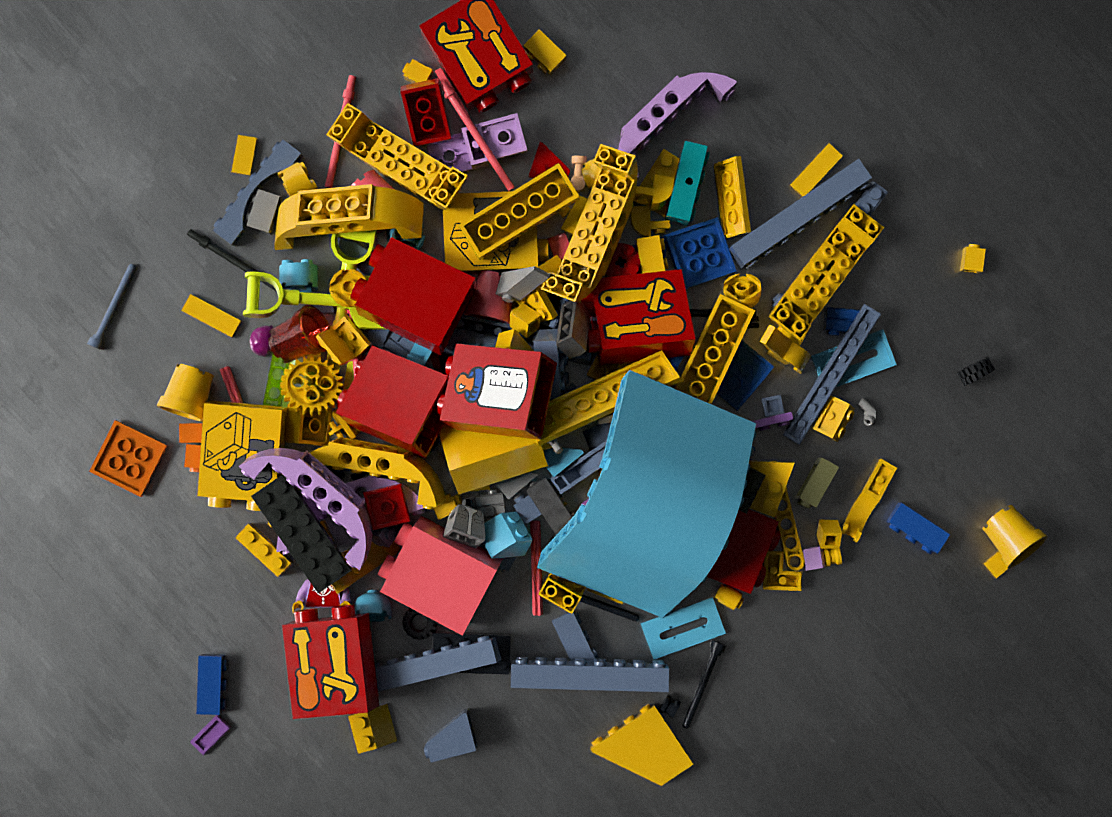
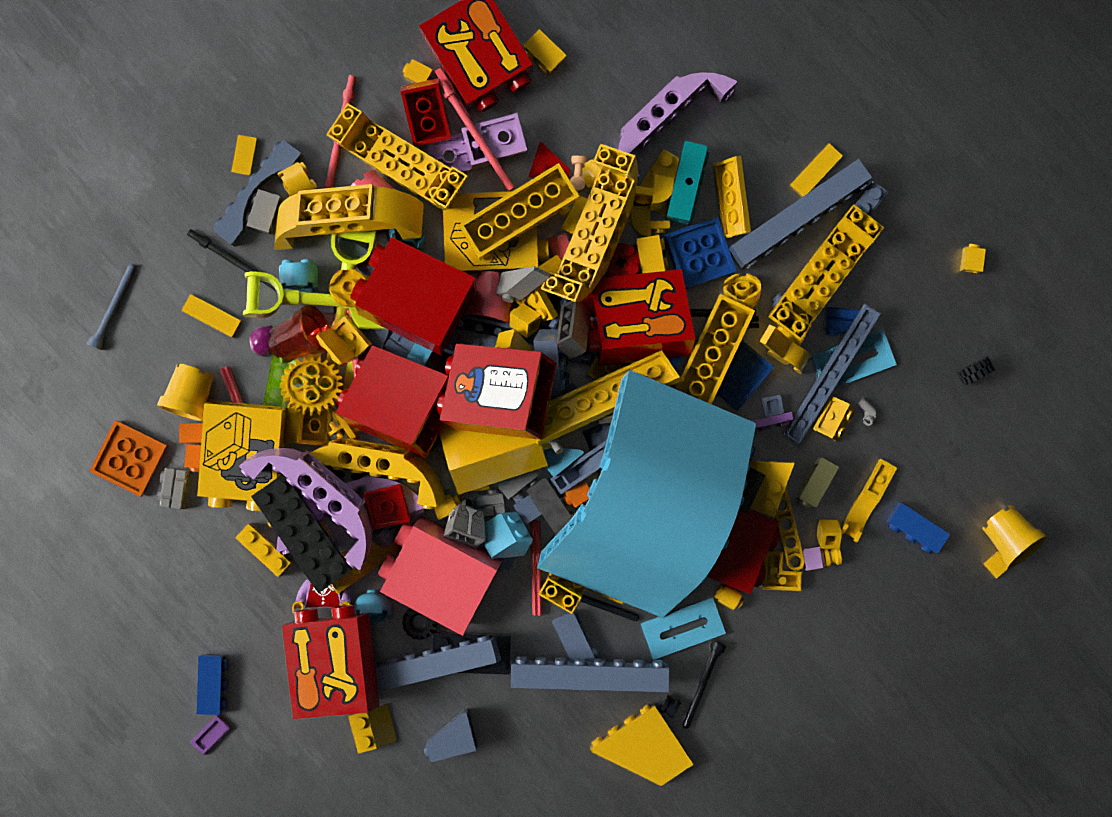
(174, 488): none -> light grey brick
(577, 494): none -> orange brick

